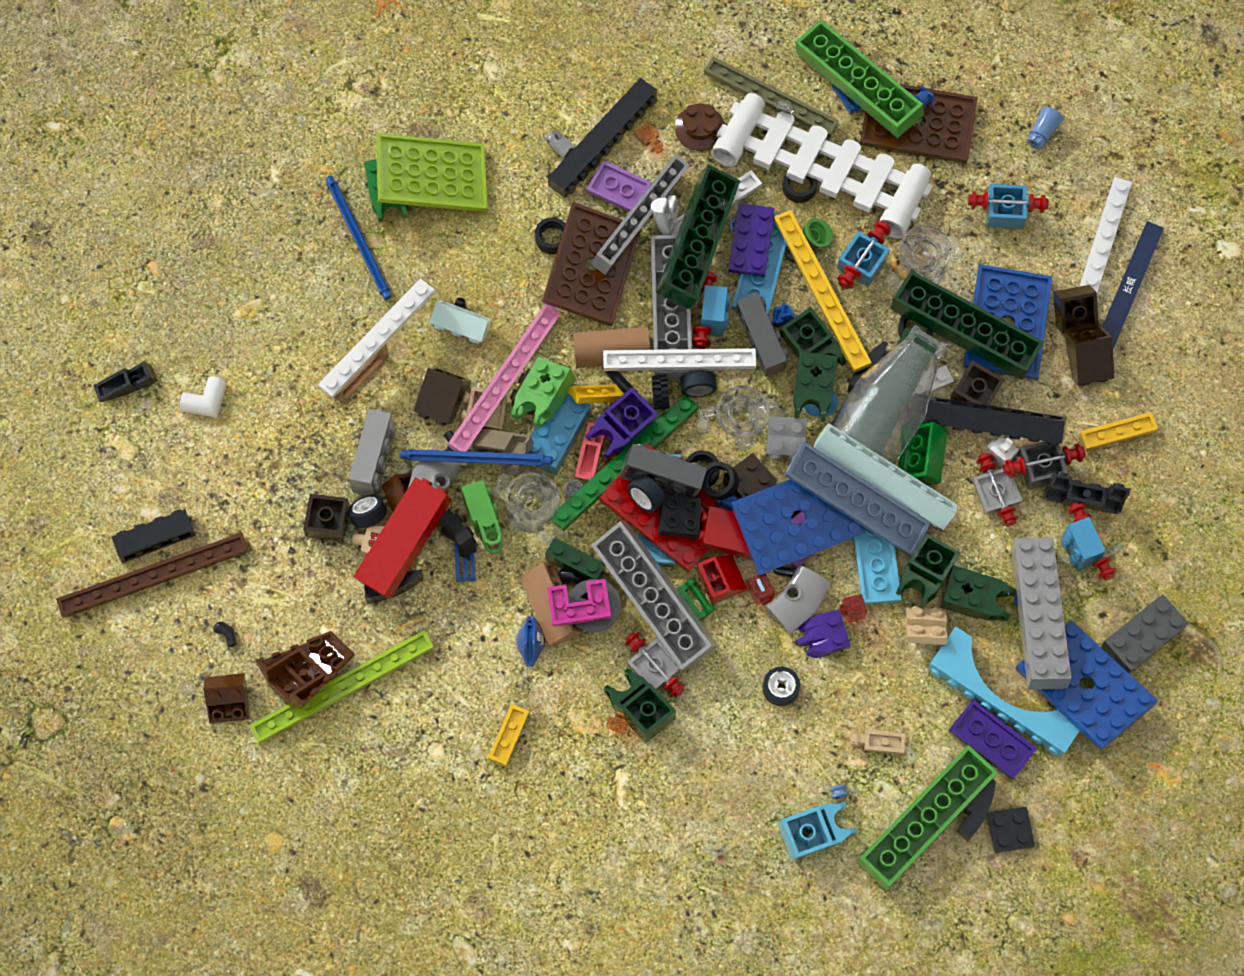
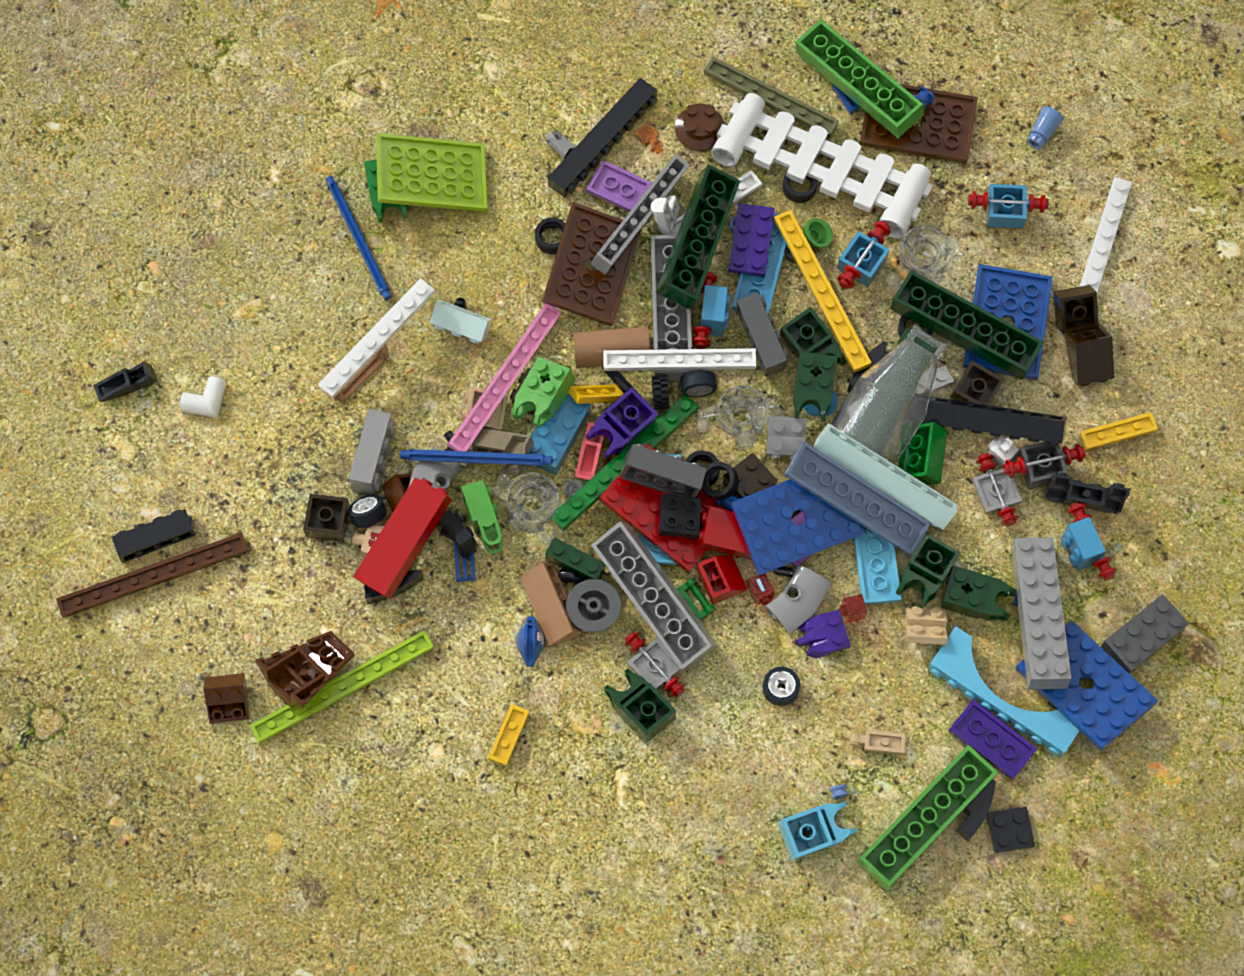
(225, 629): black arm -> none
(441, 396): dark brown slope -> none
(567, 613): dark pink plate -> none
(617, 723): clear orange plate -> none
(646, 493): black wheel -> none
(783, 315): blue slope -> none
(785, 107): clear tile -> none
(1132, 279): dark blue tile -> none

